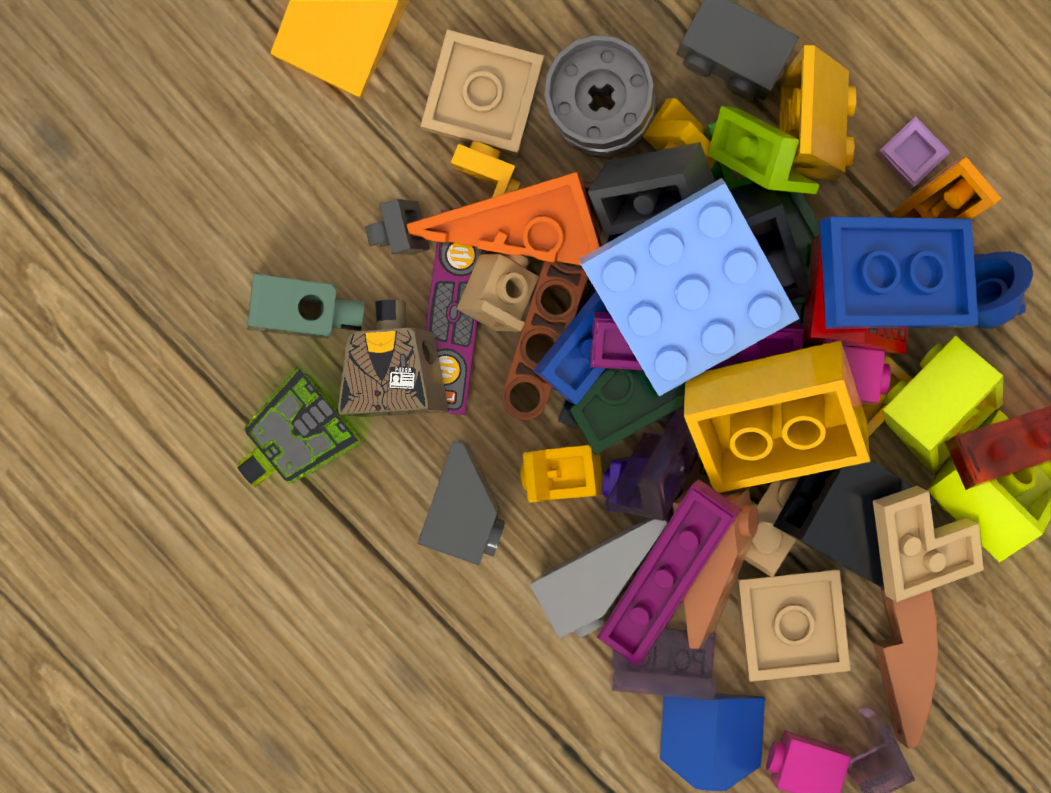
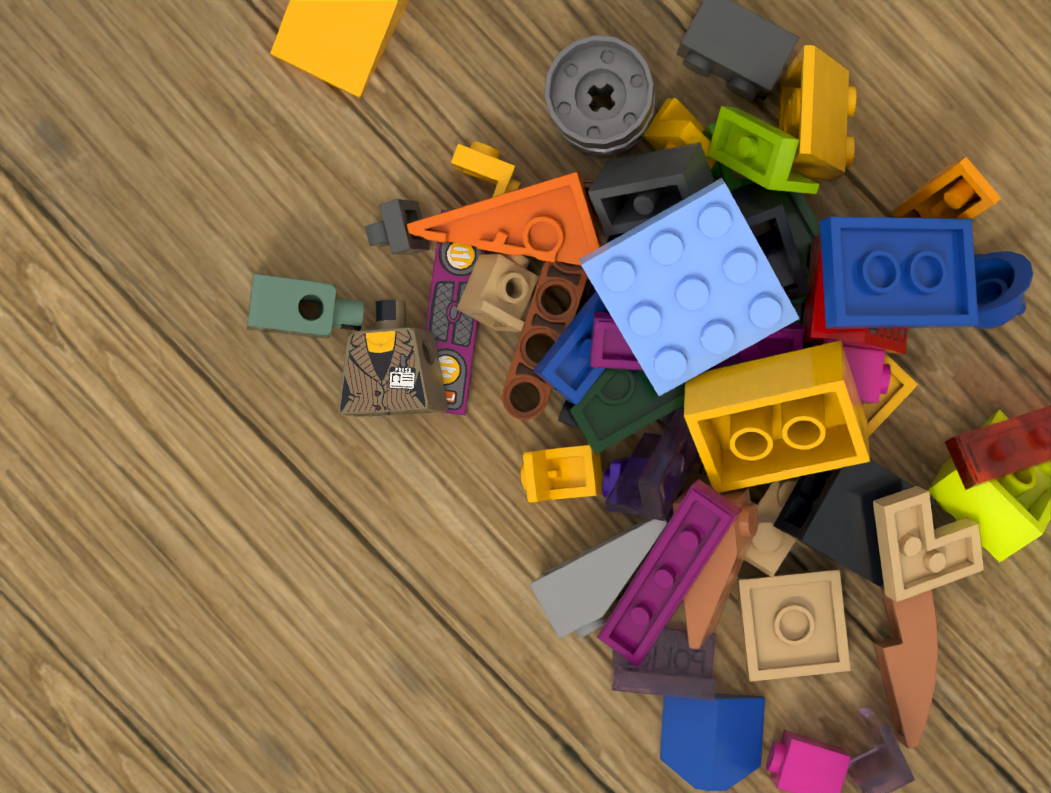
(296, 433): torso -> none
(462, 510): dark grey slope -> none
(482, 92): tan plate -> none
(913, 152): lavender tile -> none
(945, 399): neon yellow slope -> none

